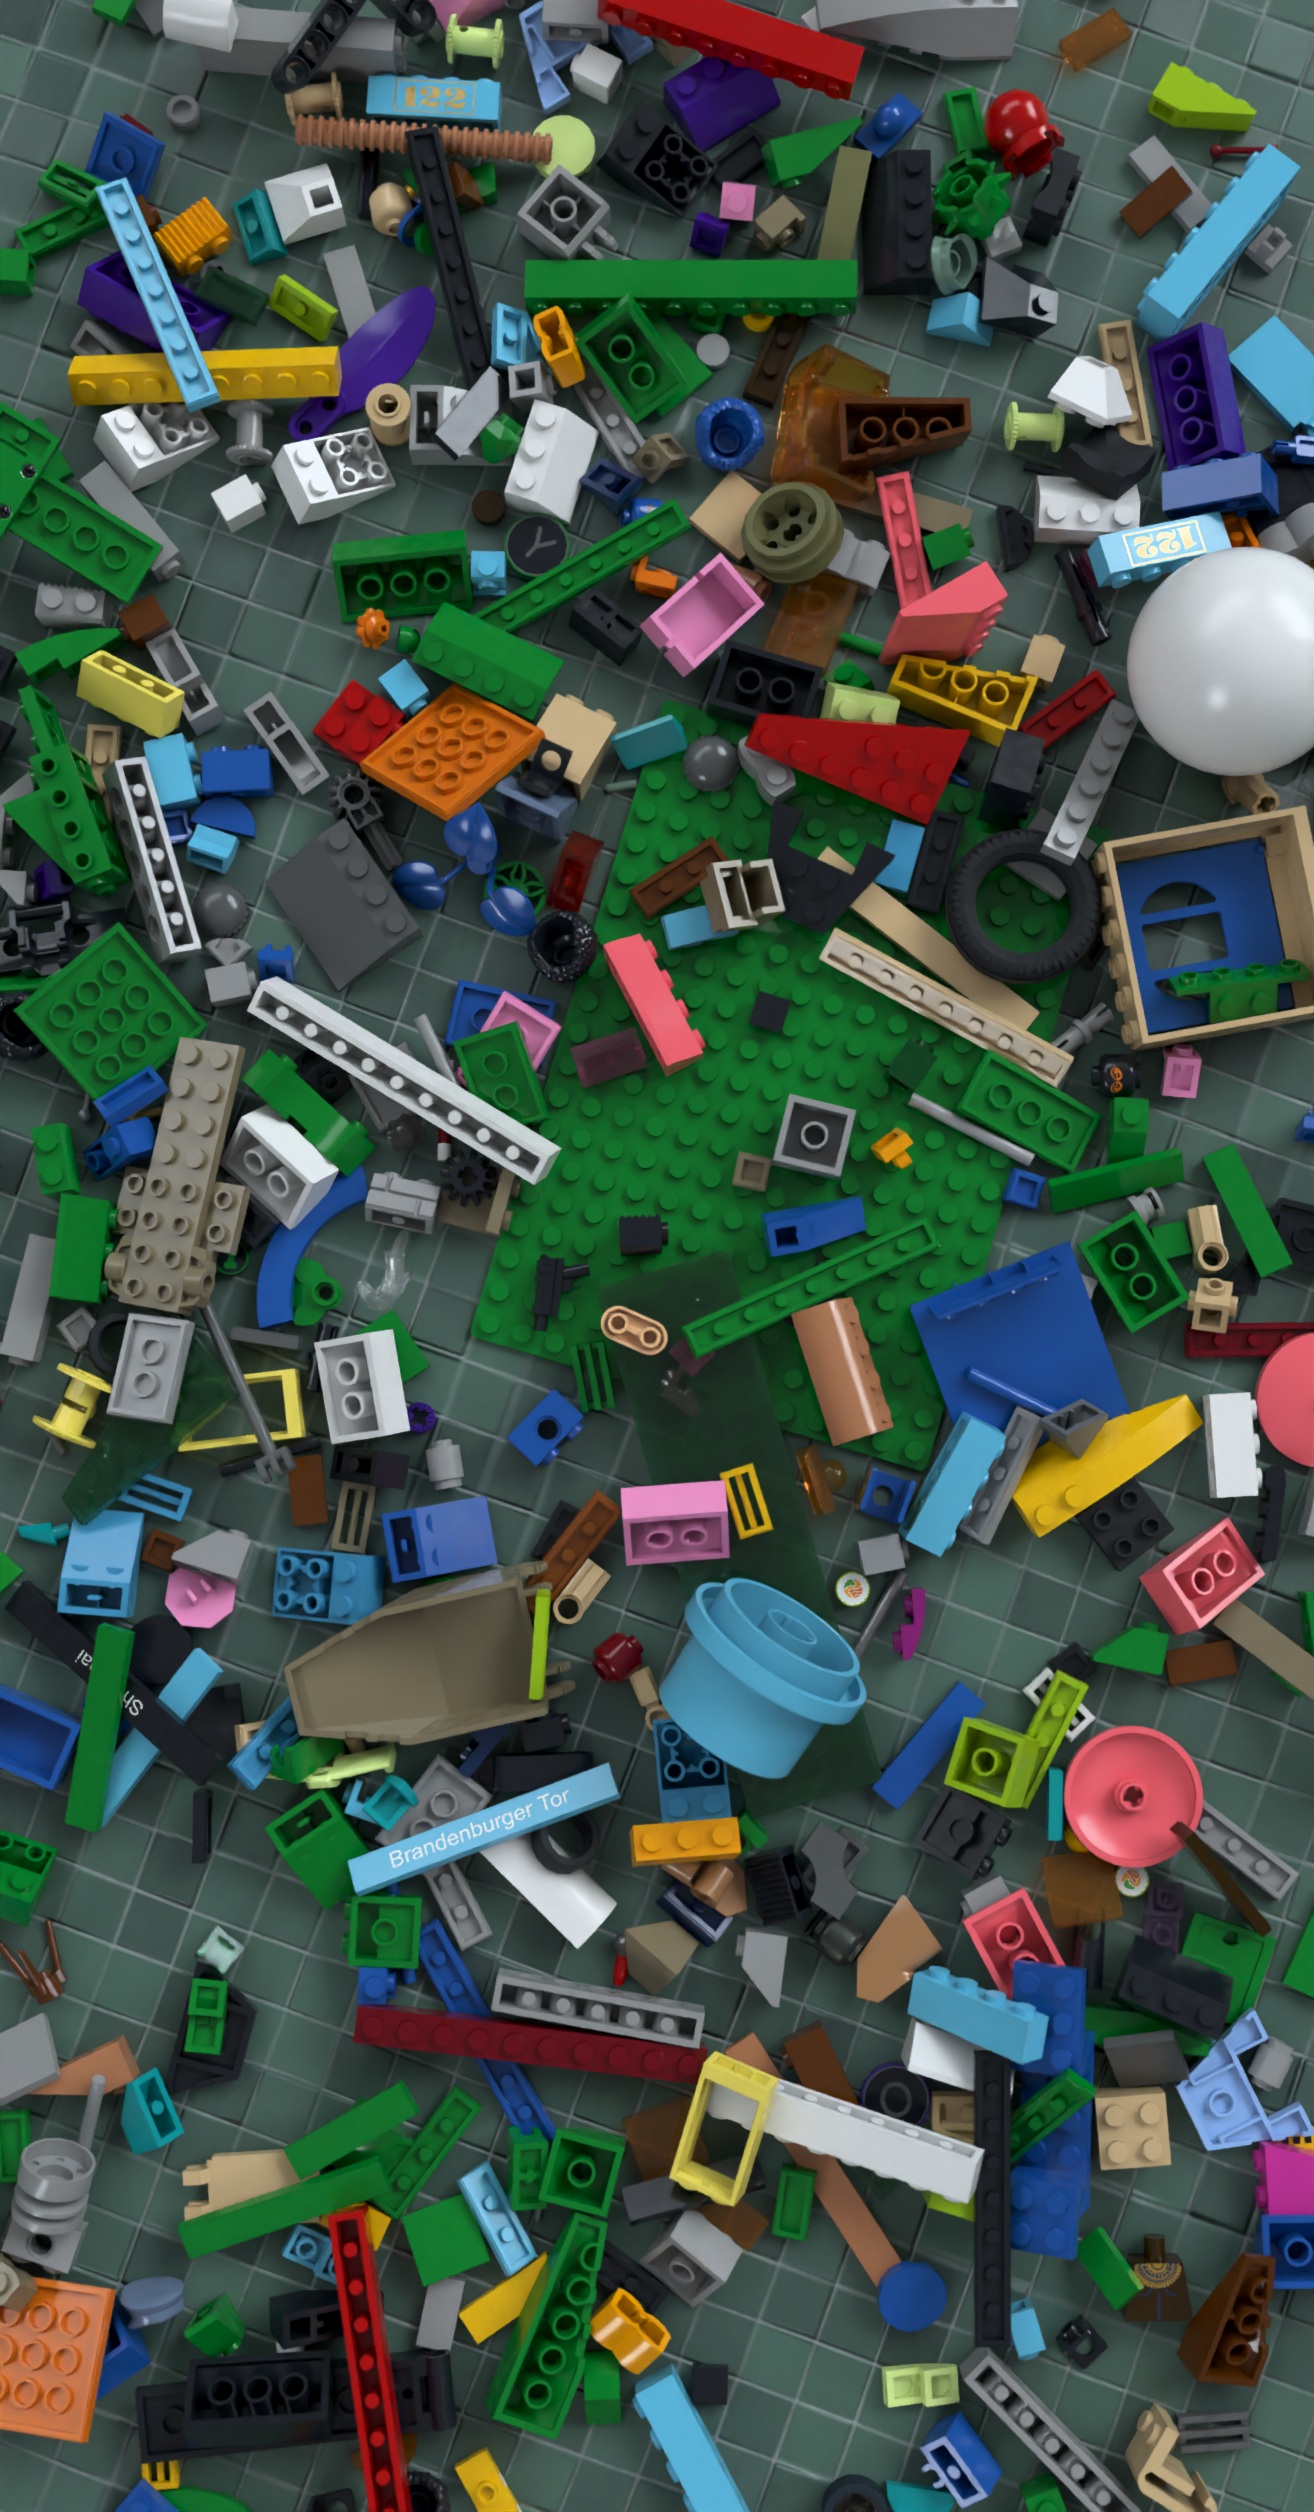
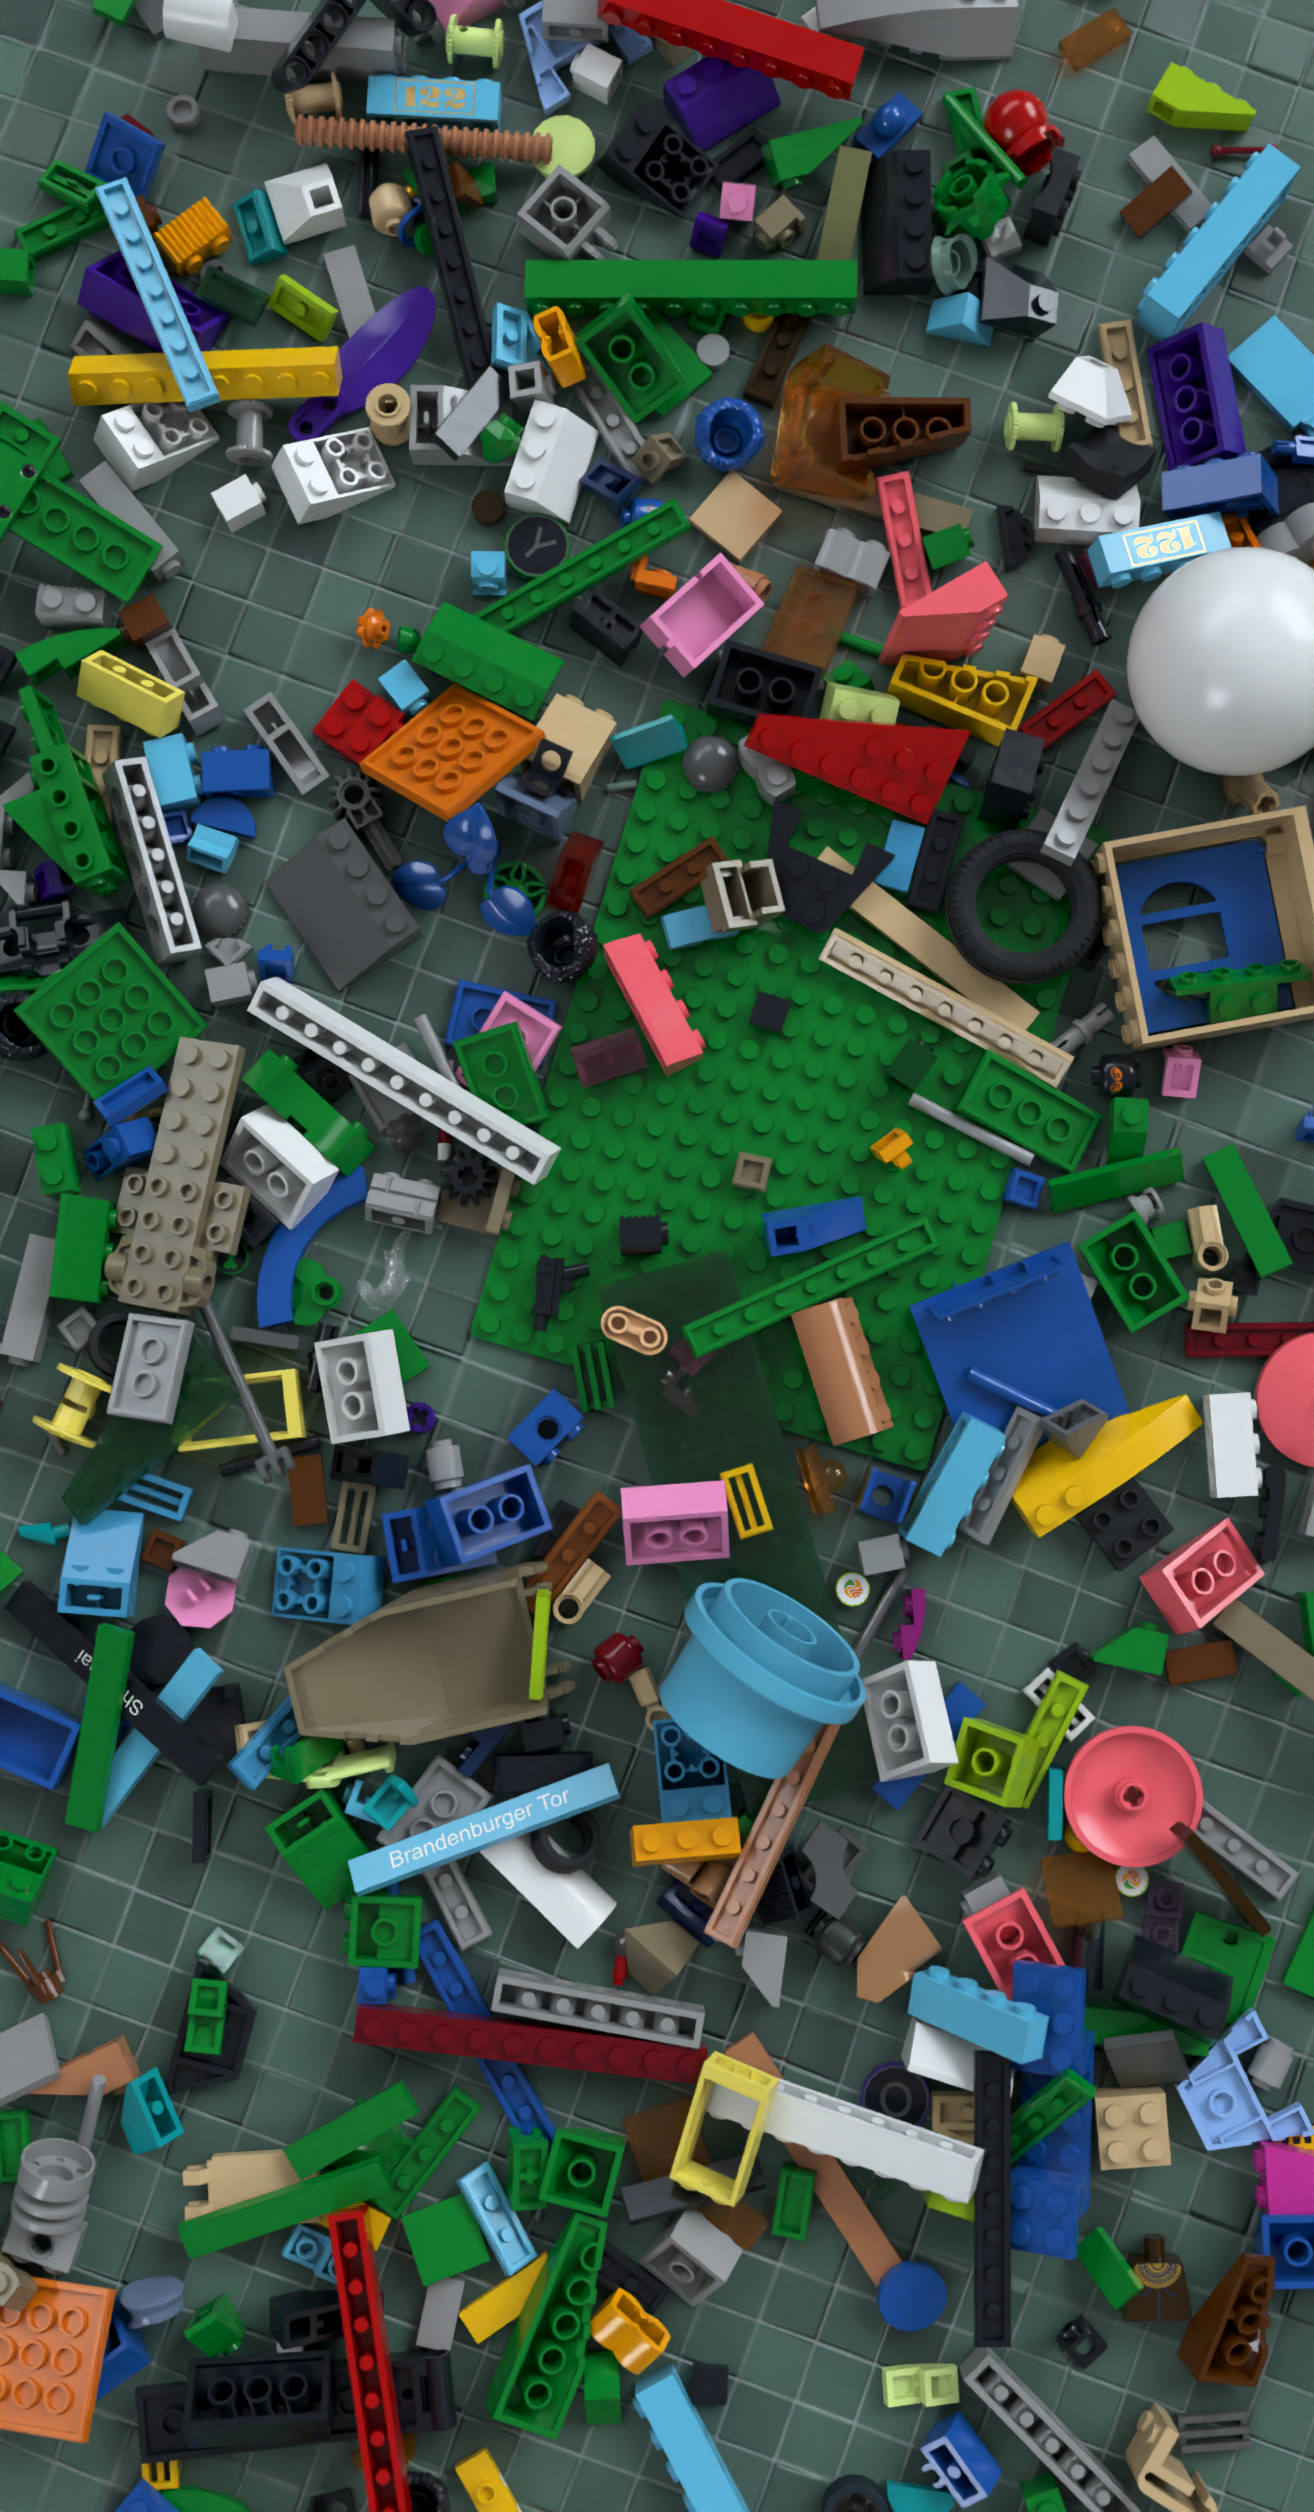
(402, 574): green slope -> none
(488, 1515): none -> blue brick
(767, 1842): none -> nougat tile
(783, 519): olive wheel -> none
(813, 1137): light grey brick -> none
(817, 2063): reddish brown brick -> none
(908, 1721): none -> white slope
(984, 140): none -> green bar
(1025, 2330): medium azure brick -> none

